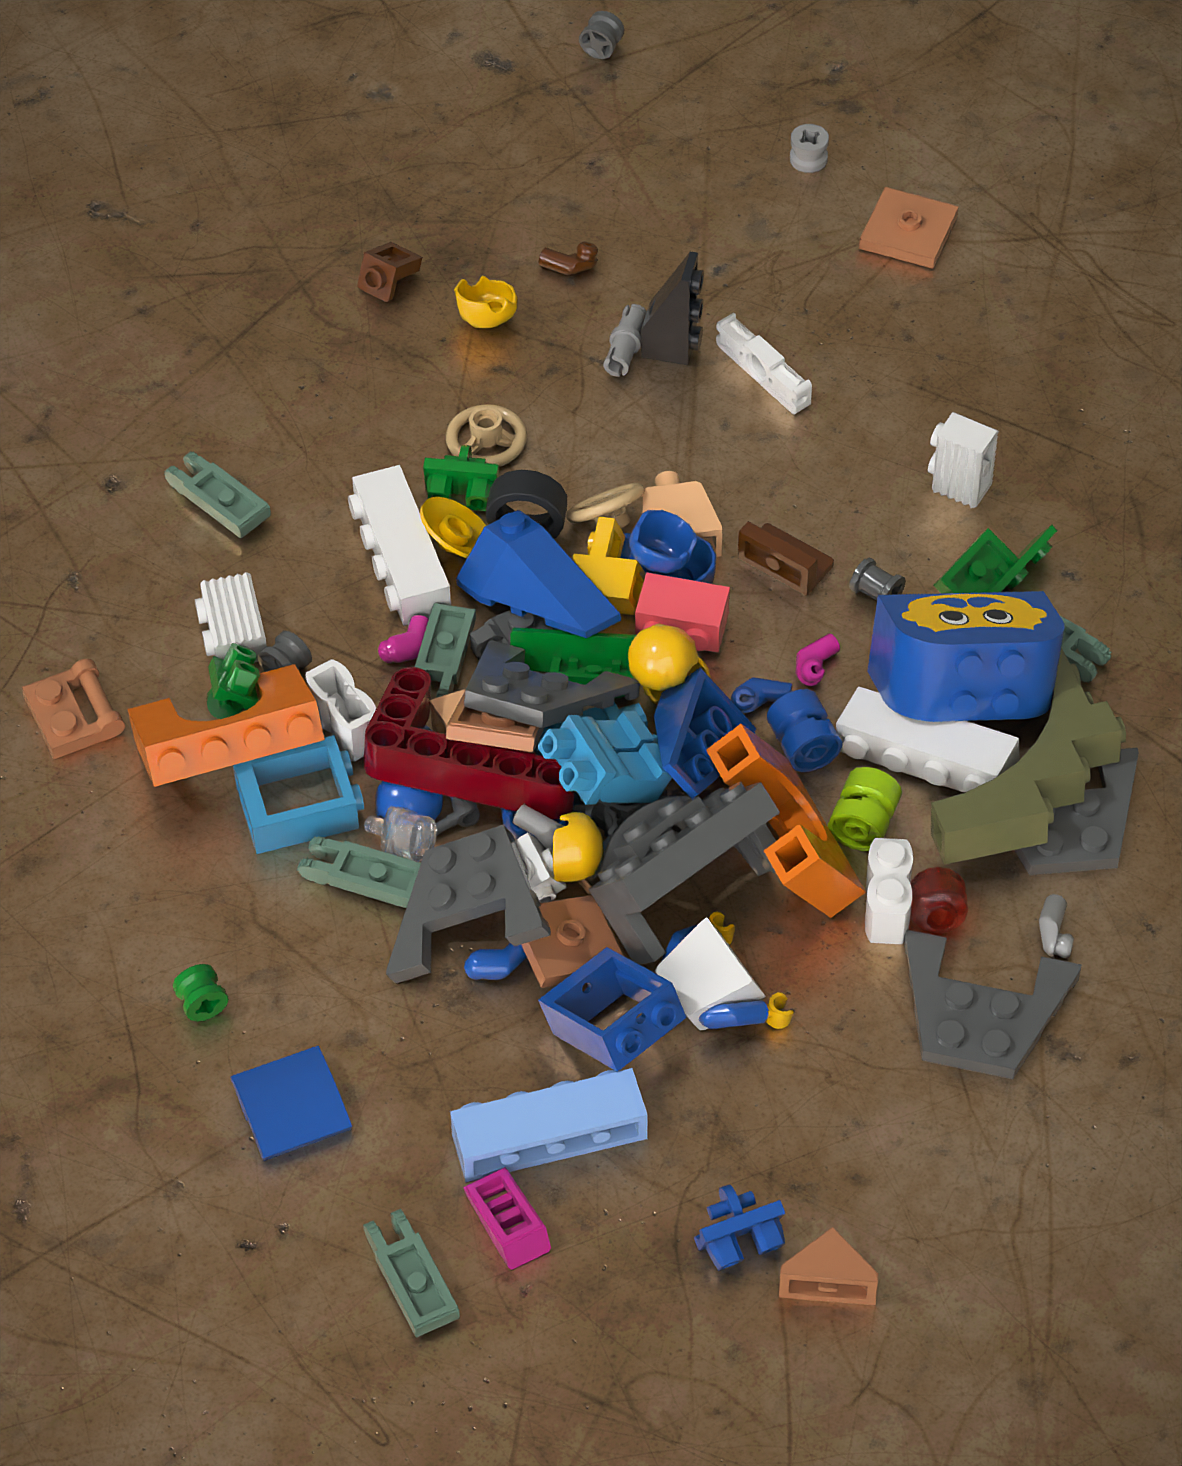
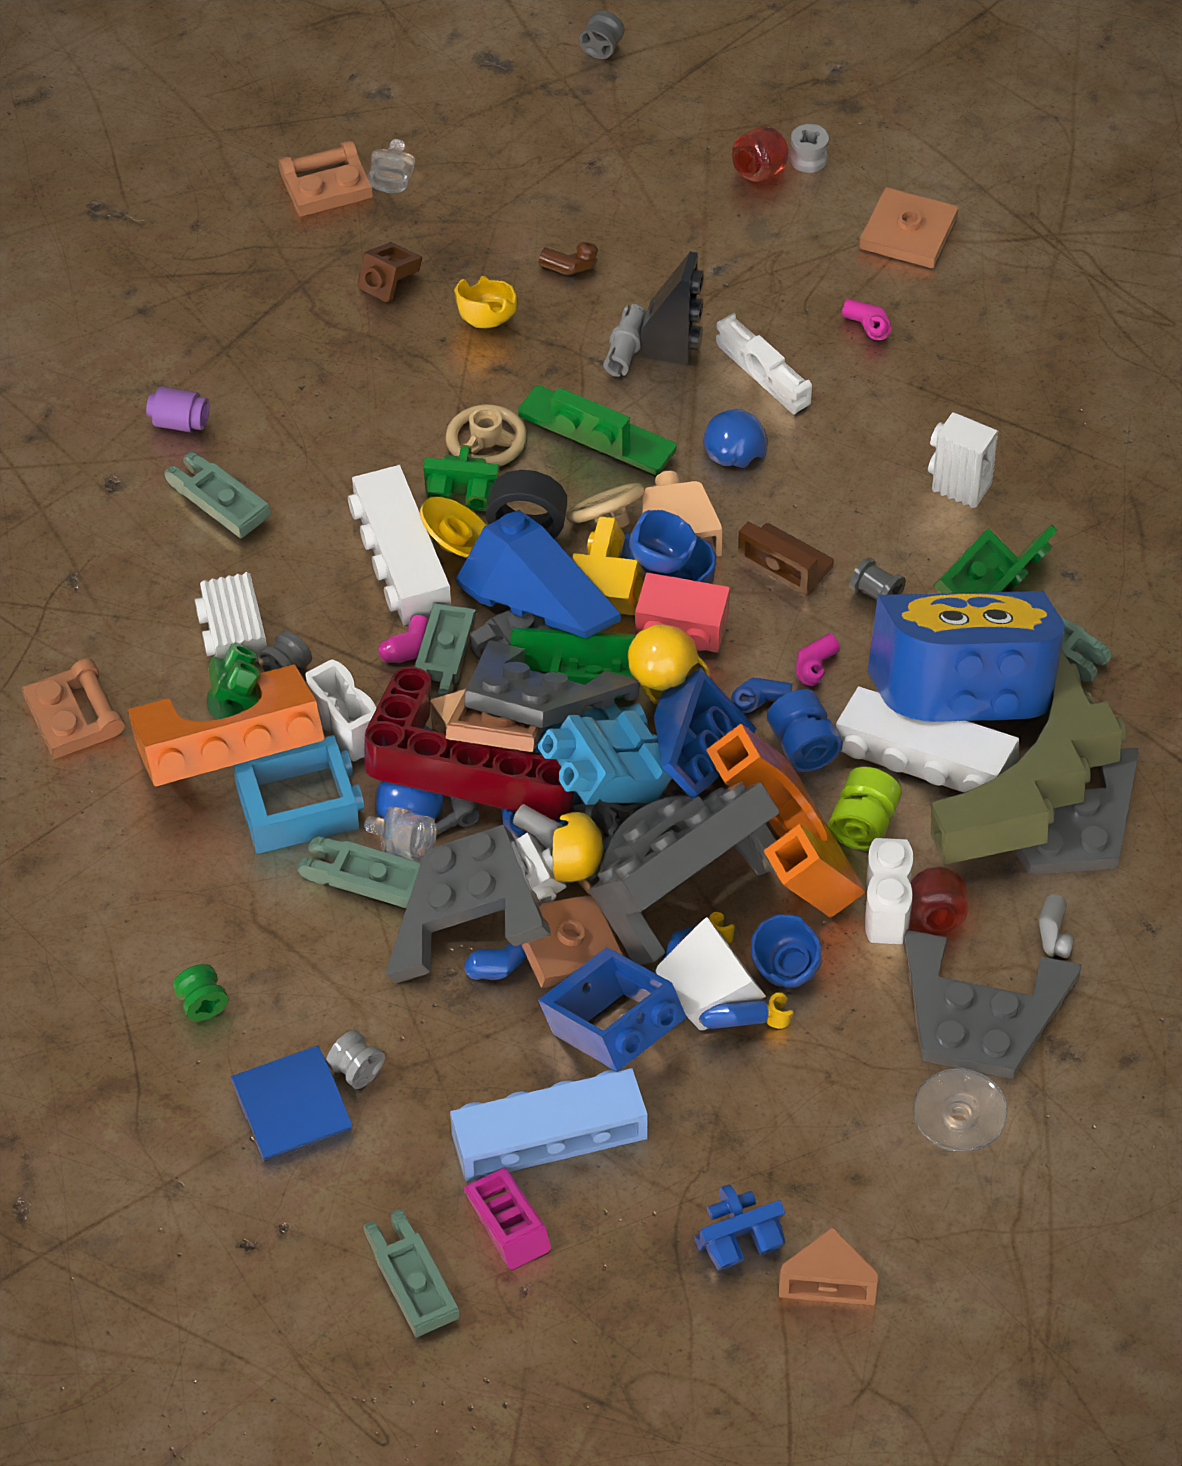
(178, 409): none -> medium lavender brick
(328, 187): none -> nougat plate
(355, 1059): none -> light grey wheel
(391, 168): none -> clear piece
(597, 428): none -> green bracket
(735, 438): none -> blue hair
(760, 153): none -> clear red head
(786, 951): none -> blue hair
(871, 317): none -> dark pink arm
(965, 1094): none -> clear dish

